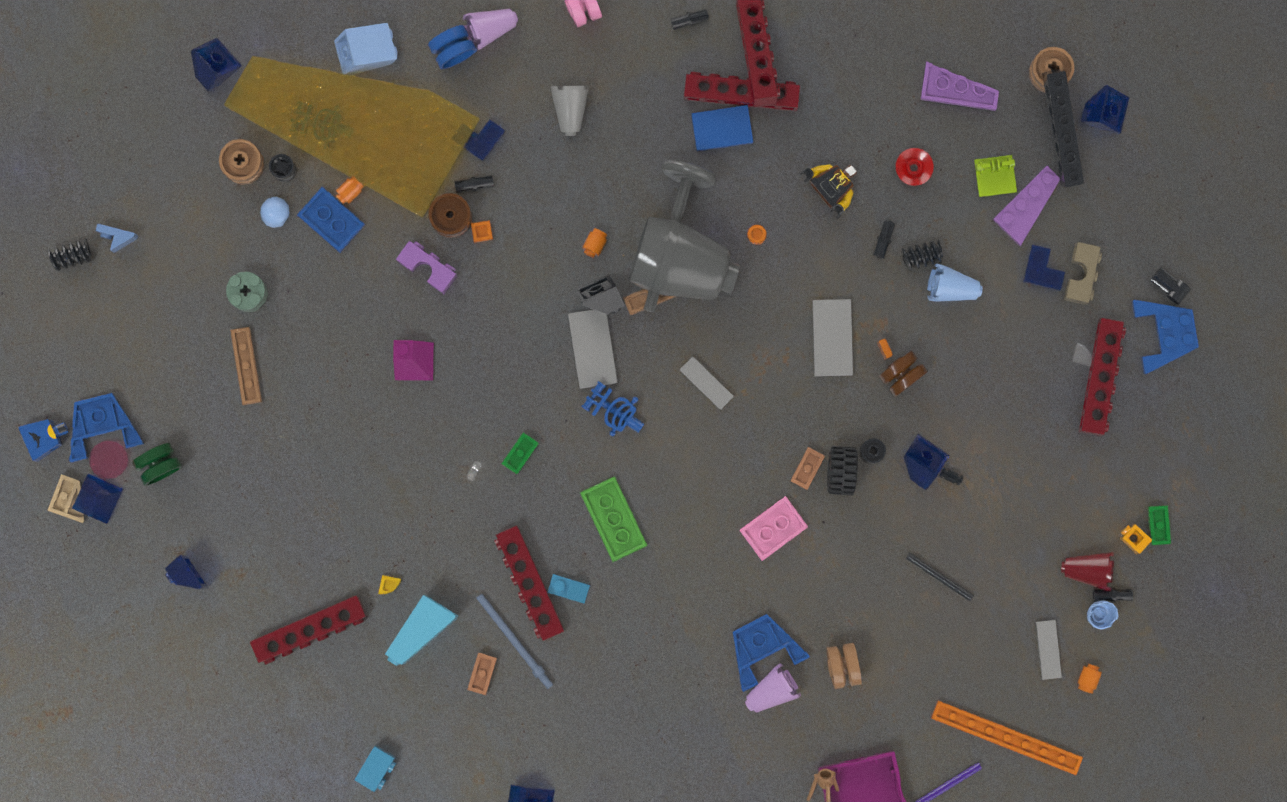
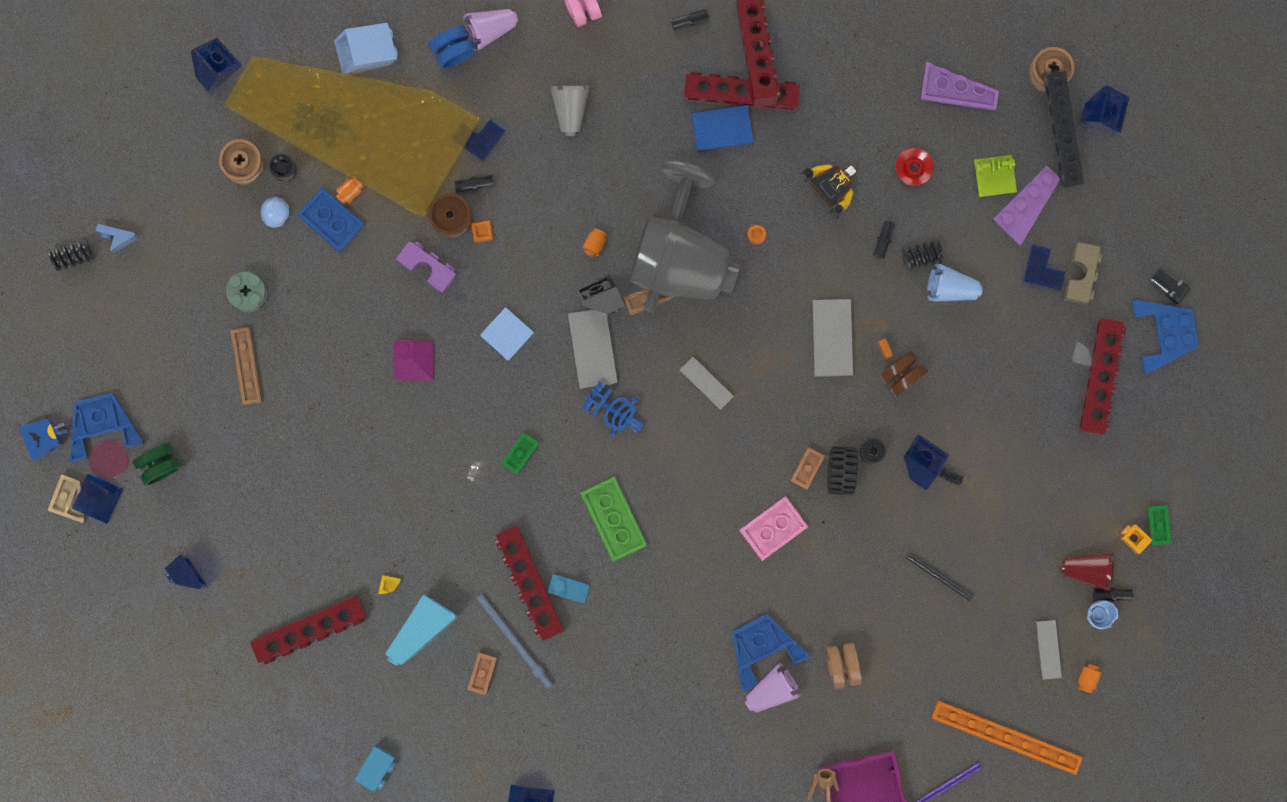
(507, 334): none -> light blue tile

